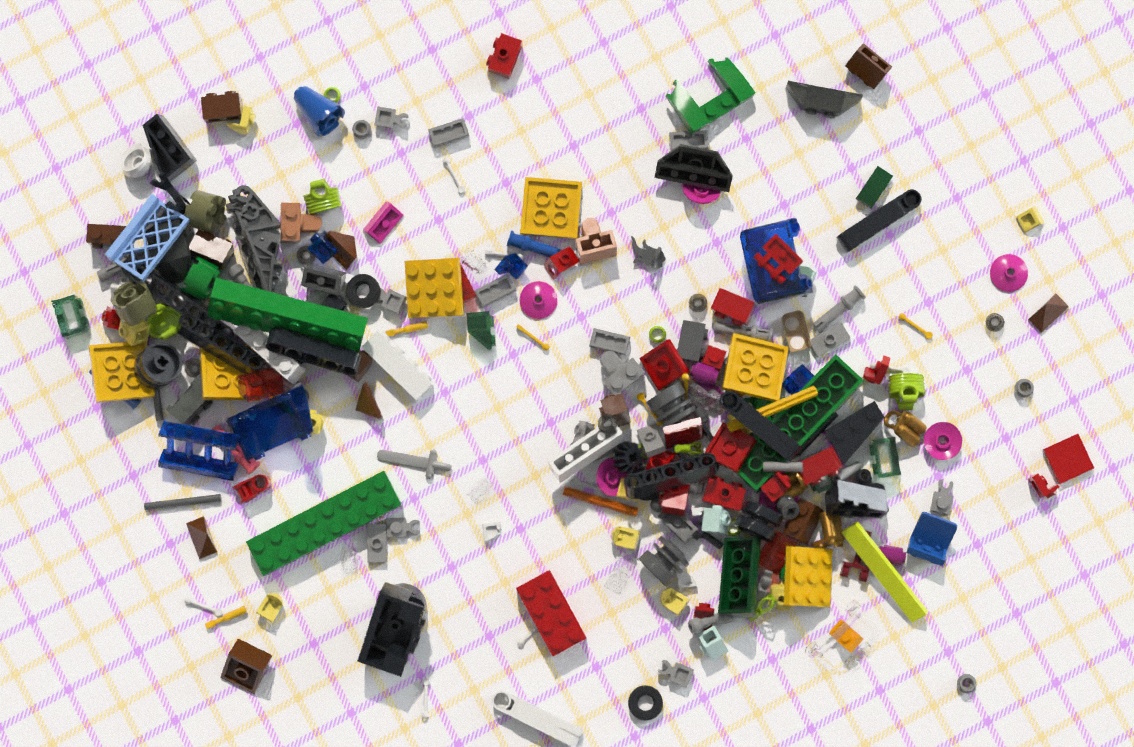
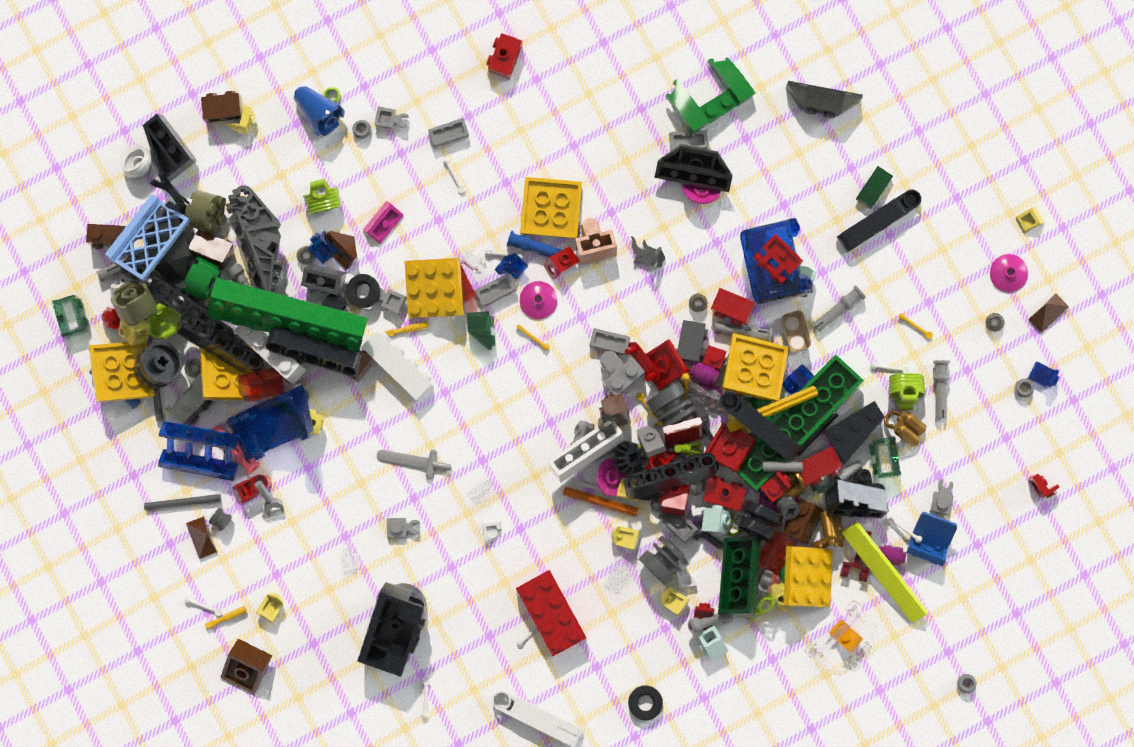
(220, 519): none -> dark grey wheel
(270, 502): none -> light grey piece
(295, 223): nougat brick -> none
(324, 523): green brick -> none
(367, 403): reddish brown slope -> none
(376, 543): light grey plate -> none
(644, 361): none -> red piece
(651, 337): lime piece -> none
(679, 673): light grey plate -> none
(829, 339): light grey plate -> none
(868, 66): reddish brown brick -> none
(877, 374): red bracket -> none
(892, 520): none -> white hinge
(941, 378): none -> light grey pin
(952, 438): dark pink dish -> none
(1043, 375): none -> clear blue bracket
(1068, 458): red tile -> none

